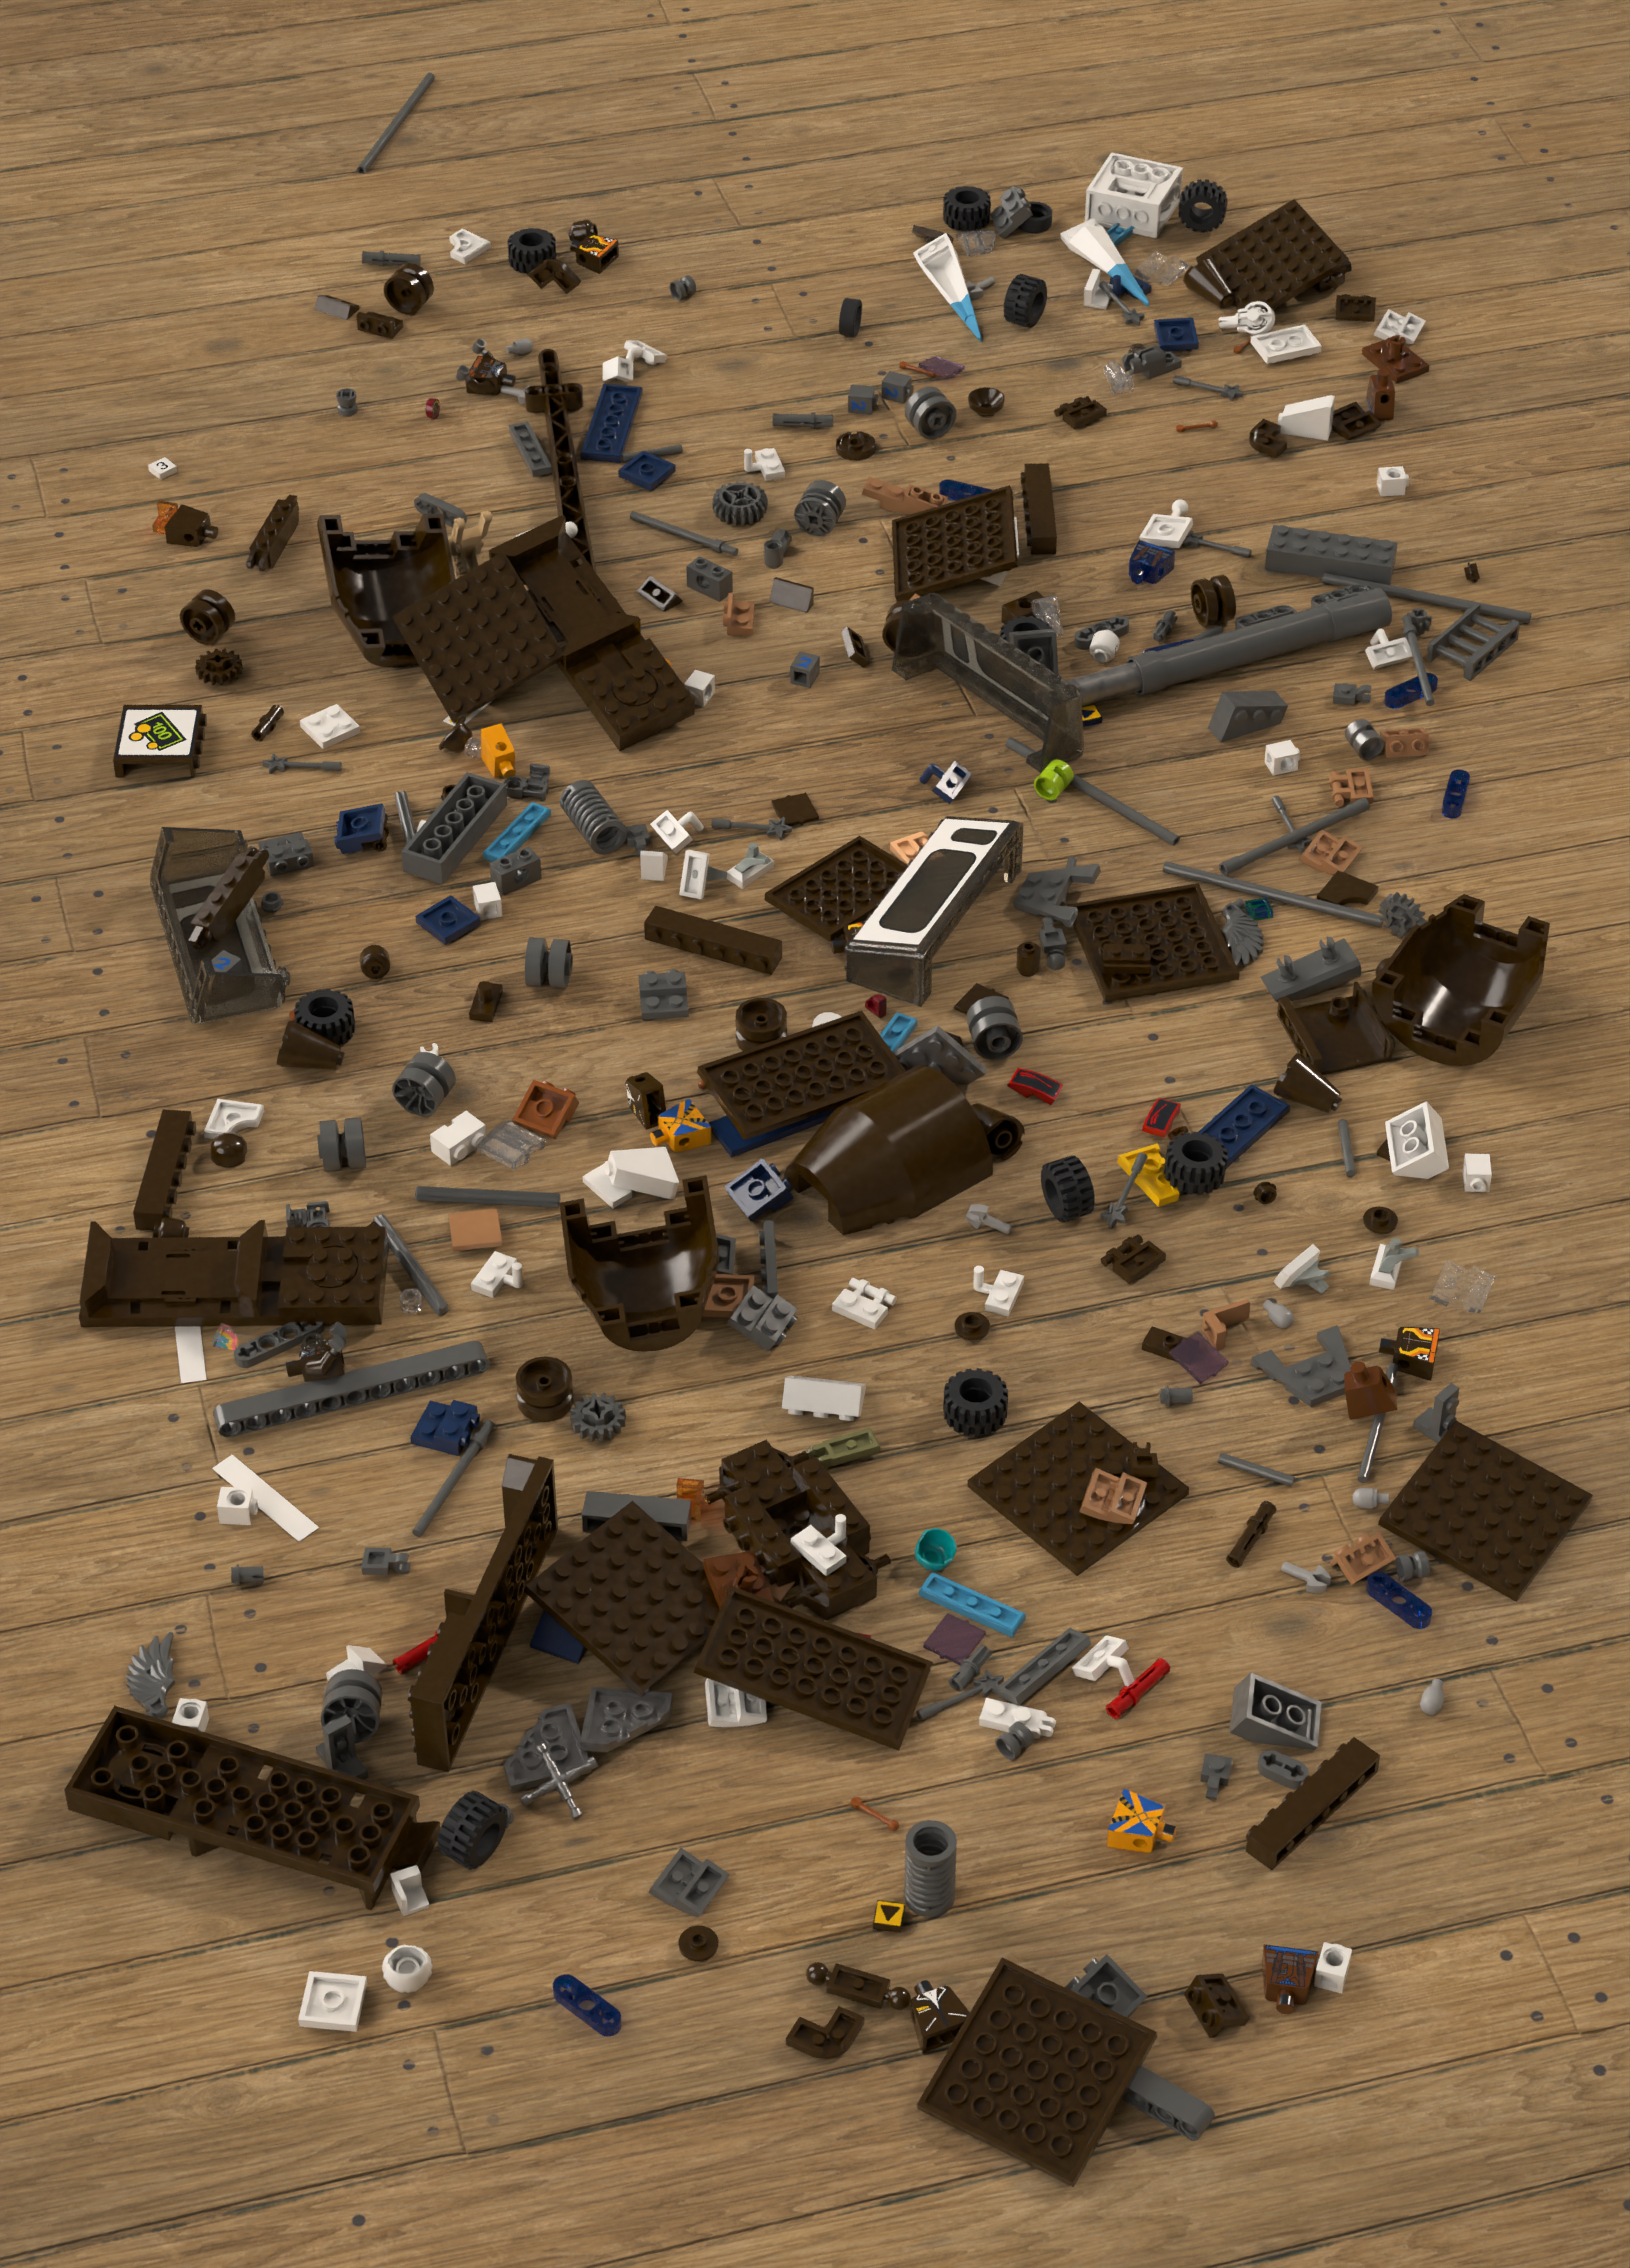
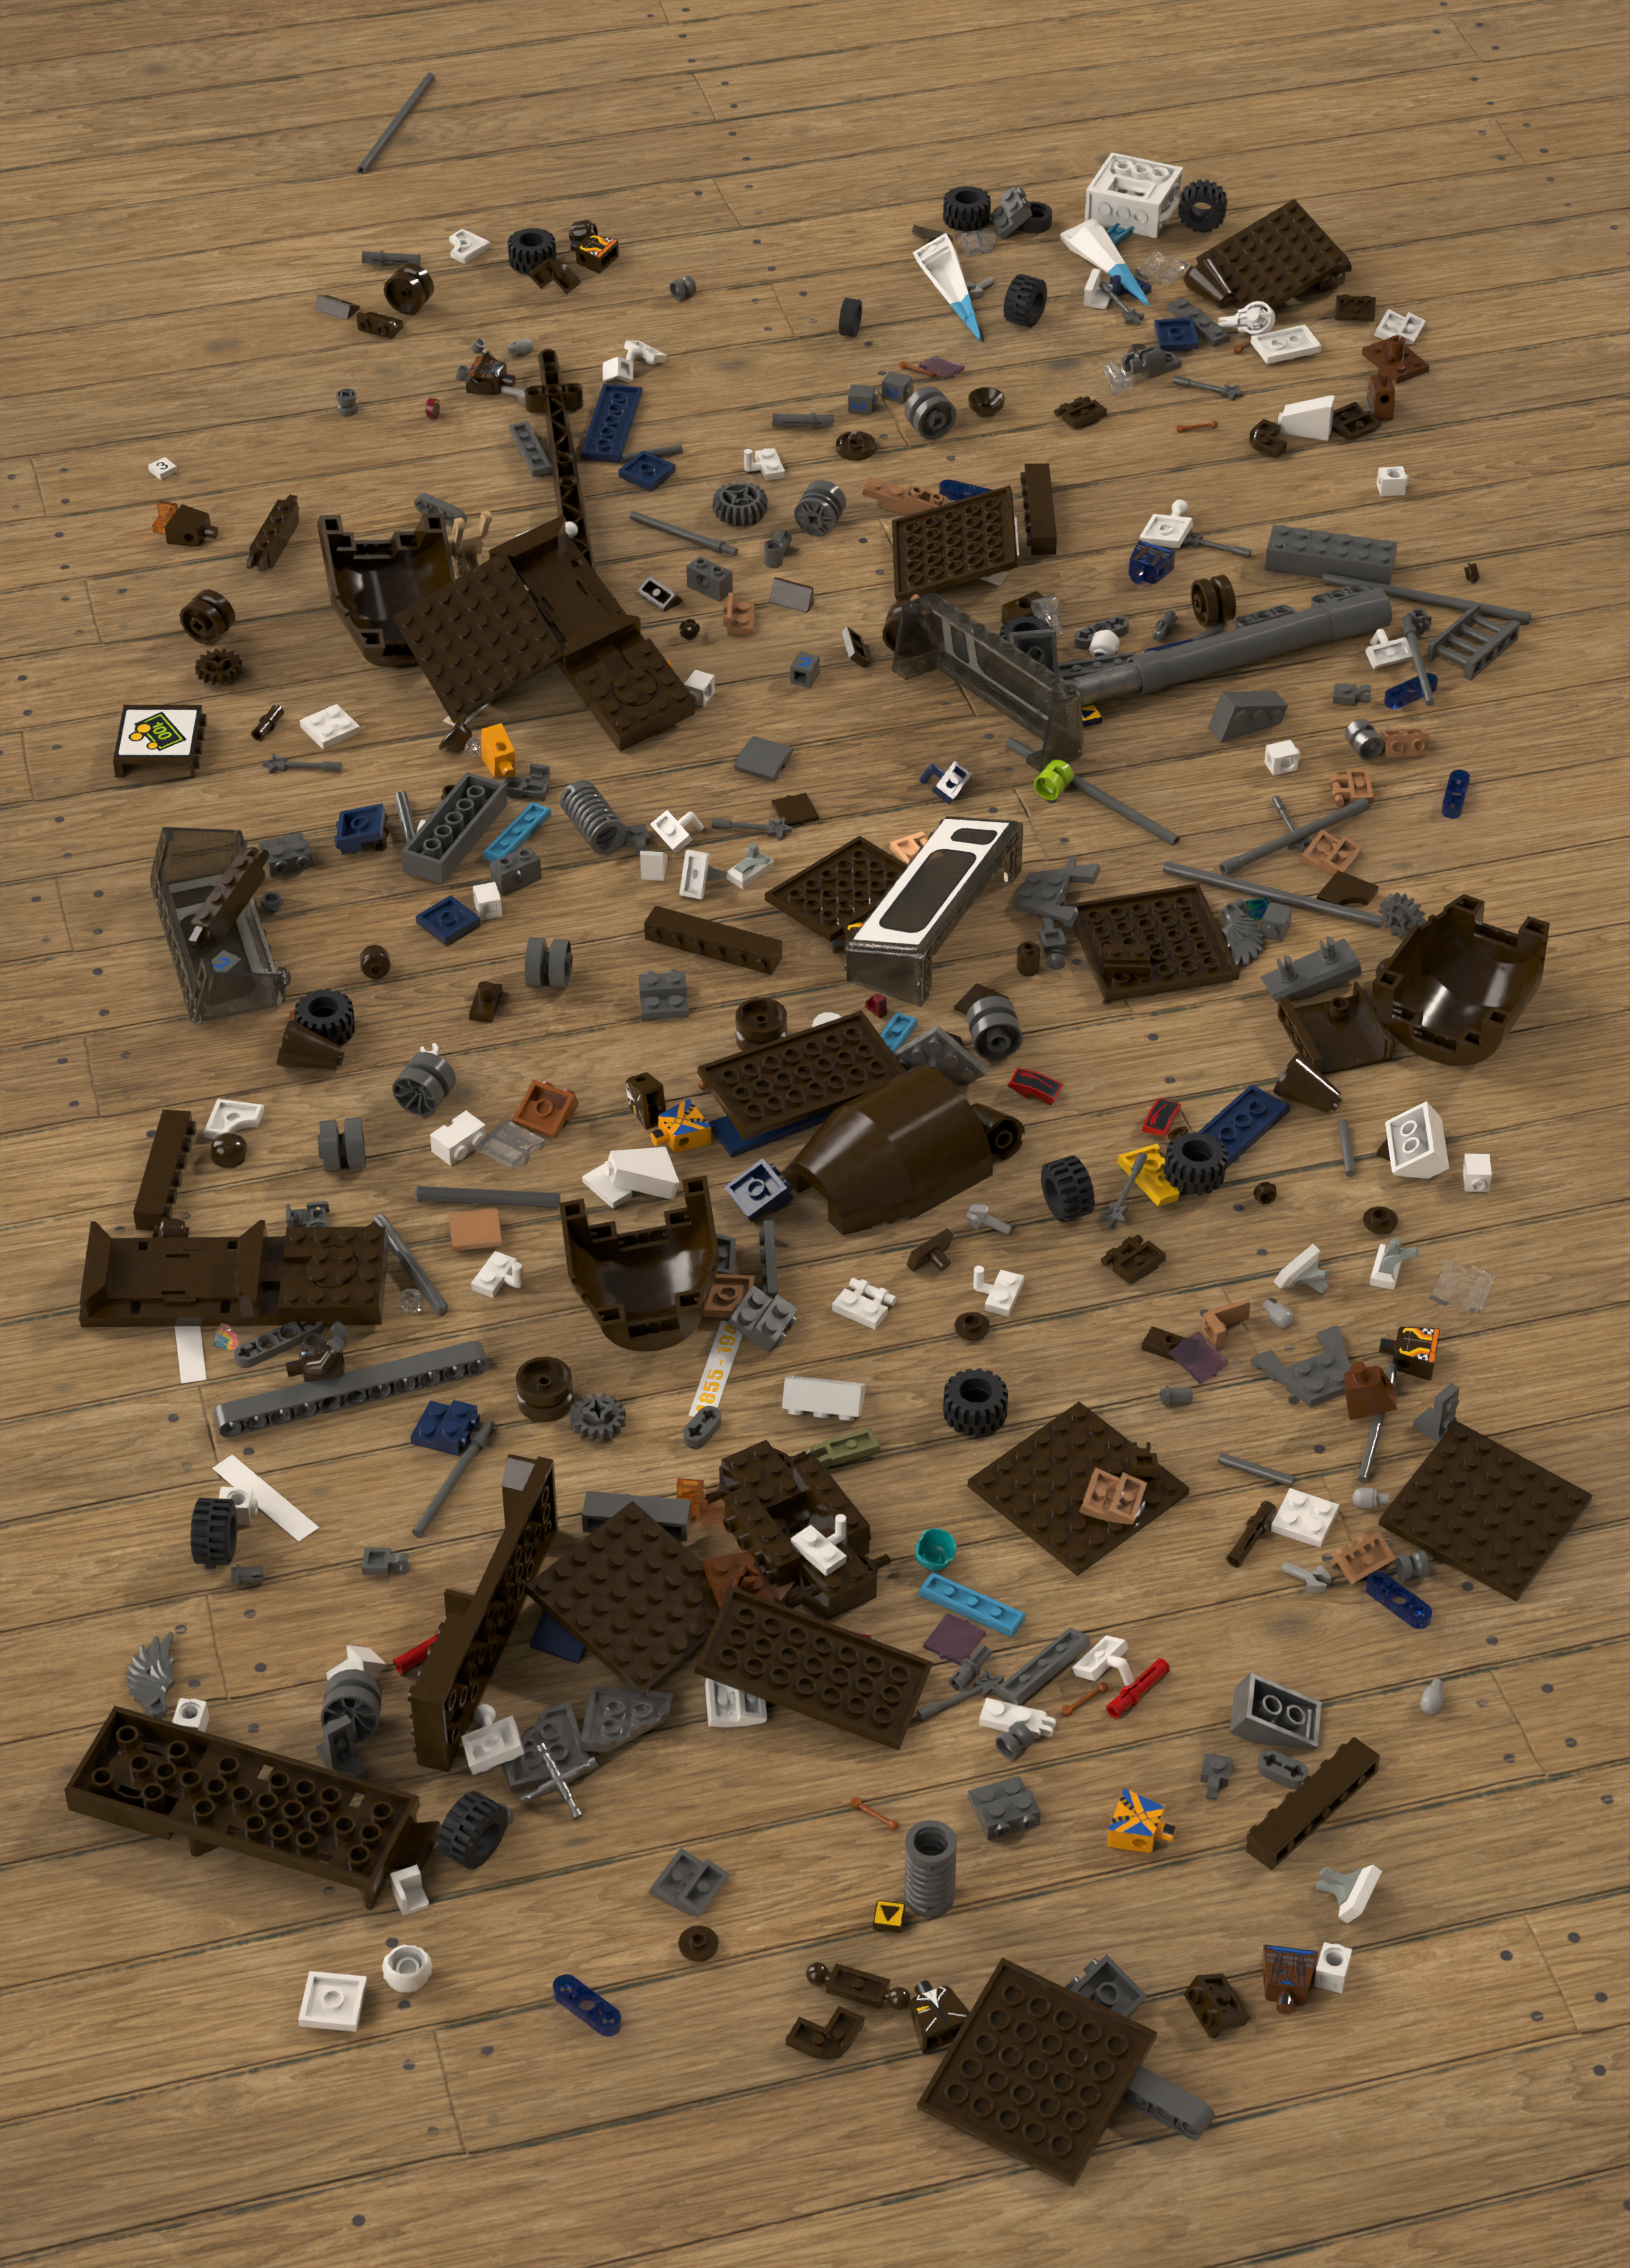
(213, 1531): none -> black tyre
(493, 1742): none -> white plate
(689, 634): none -> dark brown plate
(698, 1425): none -> dark grey beam
(717, 1368): none -> white sticker
(763, 758): none -> dark grey slope
(932, 1251): none -> dark brown tile
(1004, 1807): none -> dark grey plate
(1067, 1709): none -> dark orange hinge
(1083, 667): none -> dark grey plate
(1204, 326): none -> dark grey plate
(1276, 921): none -> dark grey brick
(1305, 1518): none -> white plate
(1350, 1889): none -> piece

